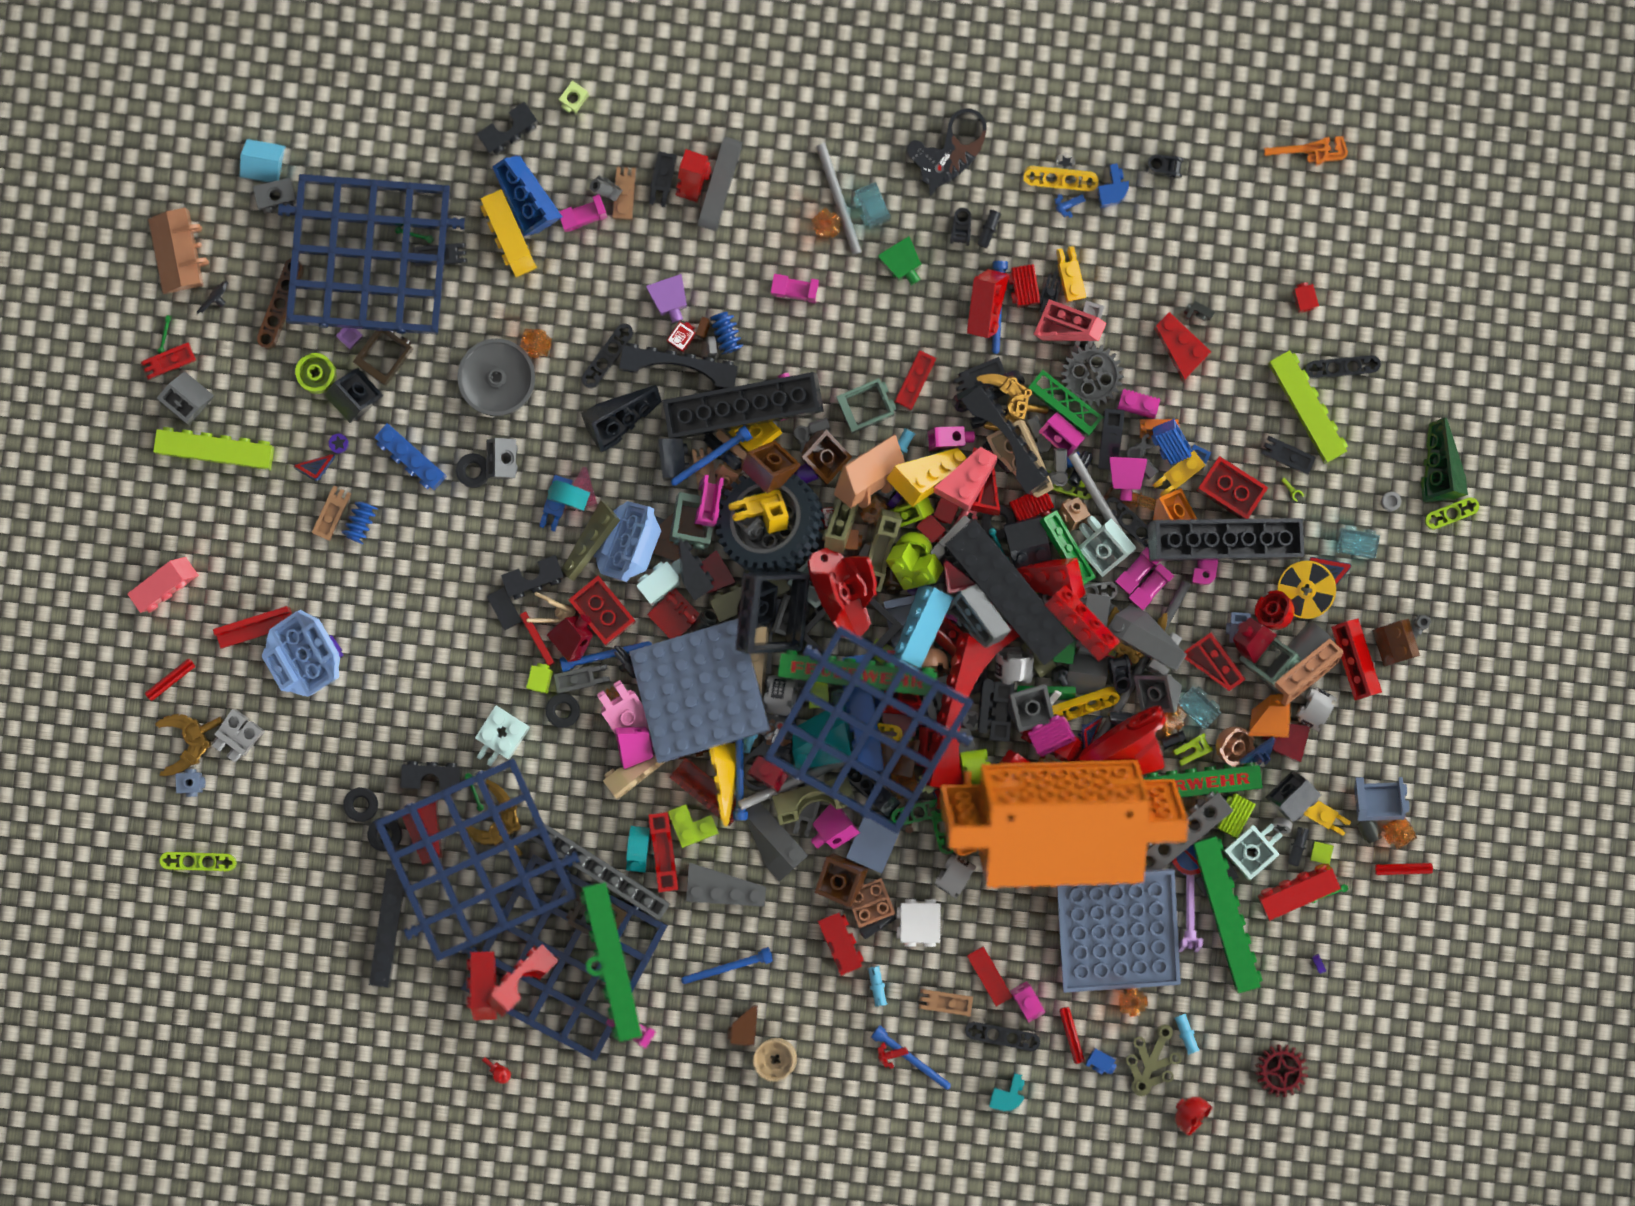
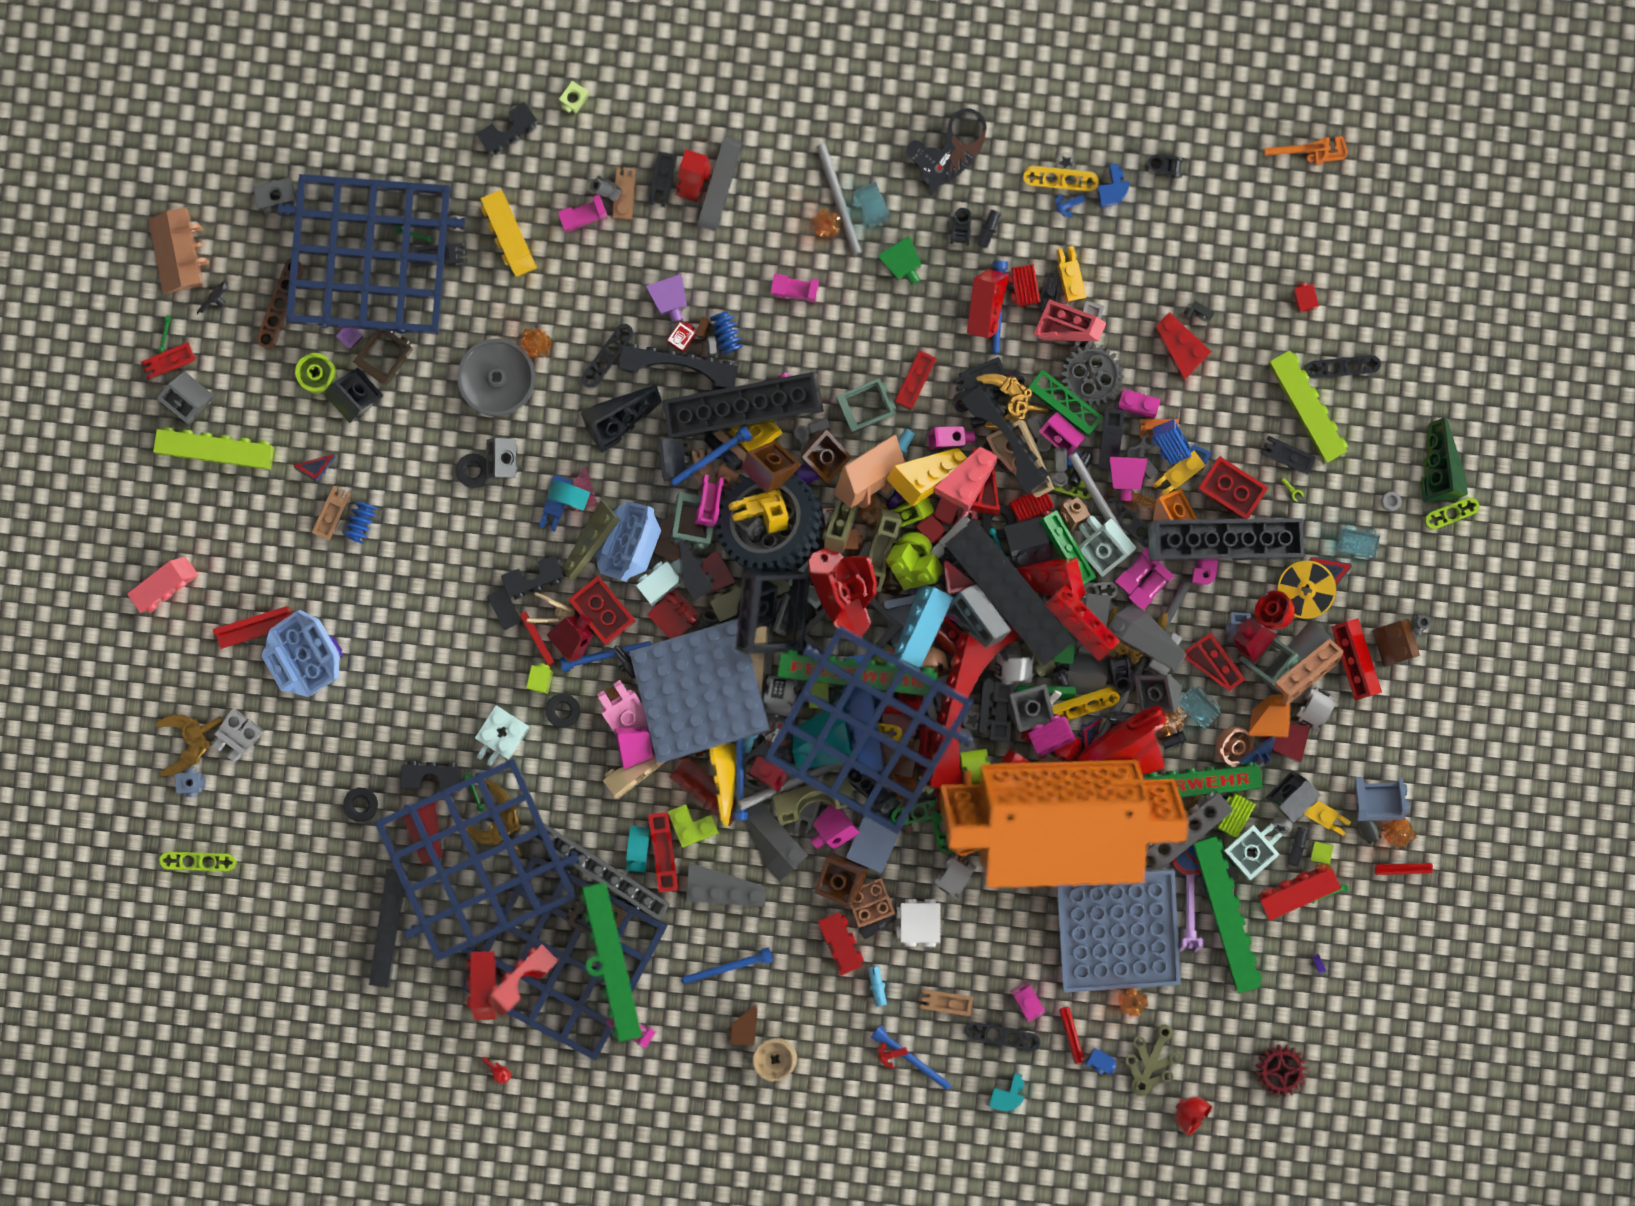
(170, 679): red axle -> none
(261, 161): medium azure slope -> none
(338, 443): dark purple tile -> none
(379, 845): black tyre -> none
(406, 453): blue brick -> none
(525, 196): blue wedge -> none
(578, 679): dark grey hinge -> none
(989, 976): red tile -> none
(1186, 1034): medium azure pin -> none
(1194, 743): lime piece -> none

